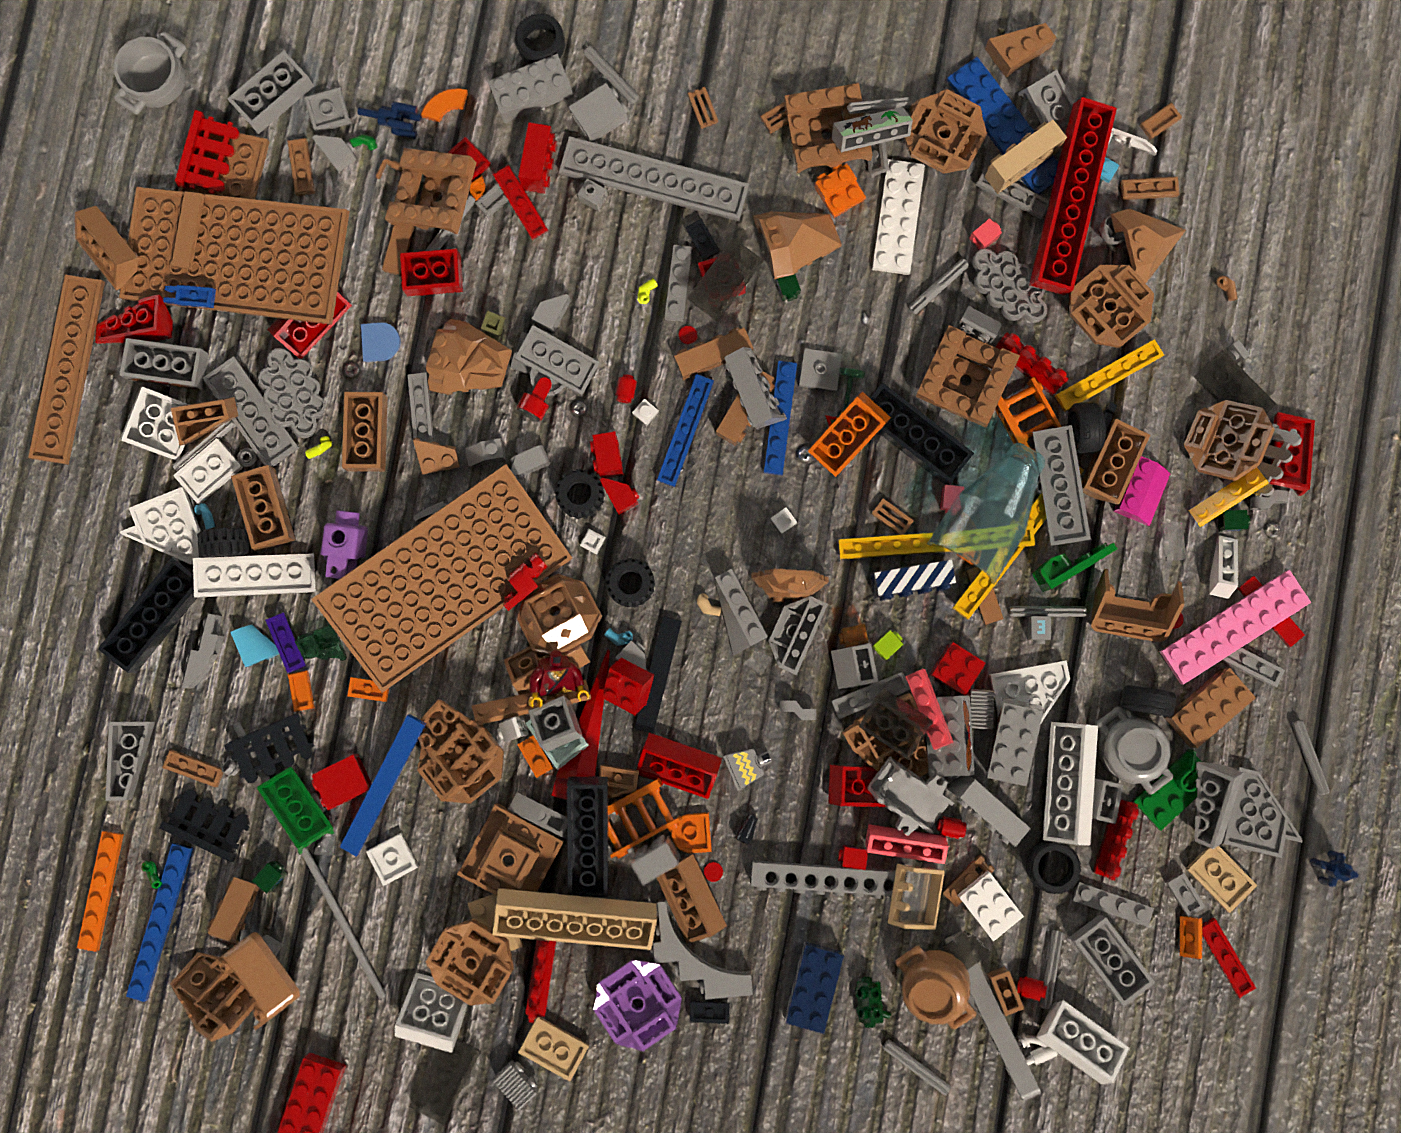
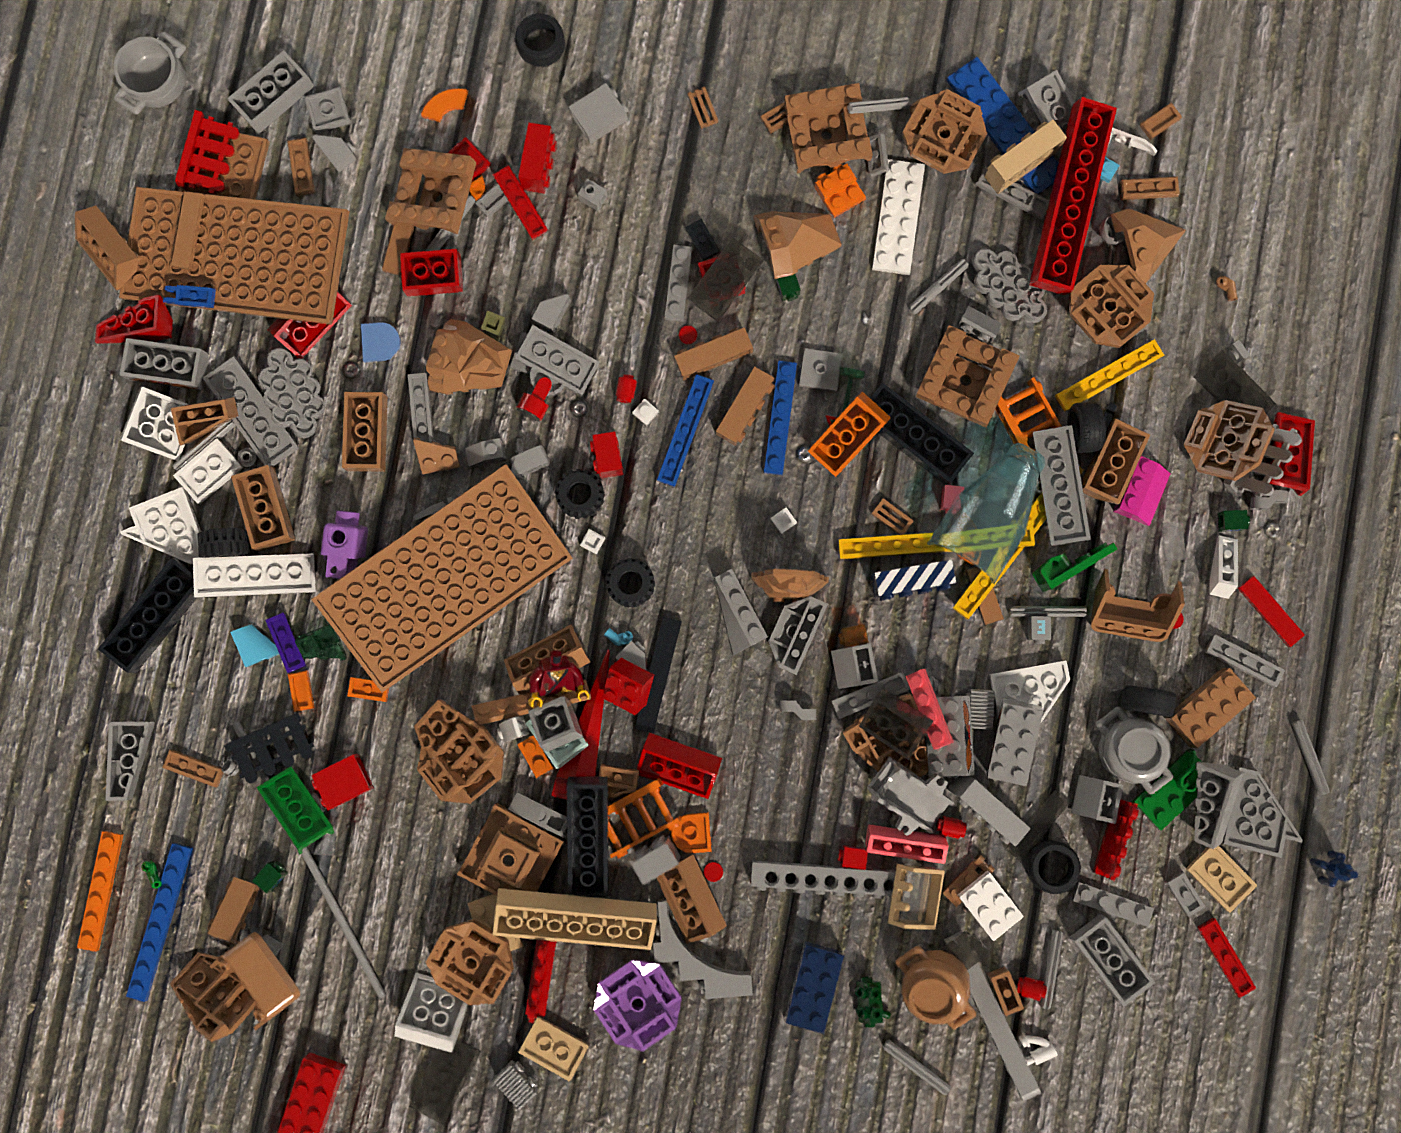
(66, 369): medium nougat plate -> none
(195, 826): black fence -> none
(202, 660): light grey slope -> none
(206, 515): medium azure arm -> none
(319, 449): neon yellow arm -> none
(364, 139): green arm -> none
(383, 784): blue tile -> none
(392, 859): white tile -> none
(393, 164): medium nougat piece -> none
(394, 118): dark blue plant -> none
(522, 580): red plate -> none
(530, 88): light grey brick -> none
(570, 627): medium nougat piece -> none
(611, 75): light grey axle -> none
(620, 495): red slope -> none
(644, 291): neon yellow arm -> none
(654, 178): light grey plate -> none
(706, 607): tan arm -> none
(709, 1012): black plate -> none
(746, 766): light grey torso -> none
(746, 829): black cone -> none
(753, 388): light grey wedge -> none
(849, 786): red slope -> none
(871, 129): light grey brick -> none
(888, 644): lime brick -> none
(957, 668): red brick -> none
(986, 234): coral brick -> none
(1019, 47): medium nougat wedge -> none
(1034, 365): red fence -> none
(1070, 783): white brick -> none
(1082, 1042): white brick -> none
(1191, 937): orange plate -> none
(1228, 497): yellow plate -> none
(1235, 627): bright pink plate -> none

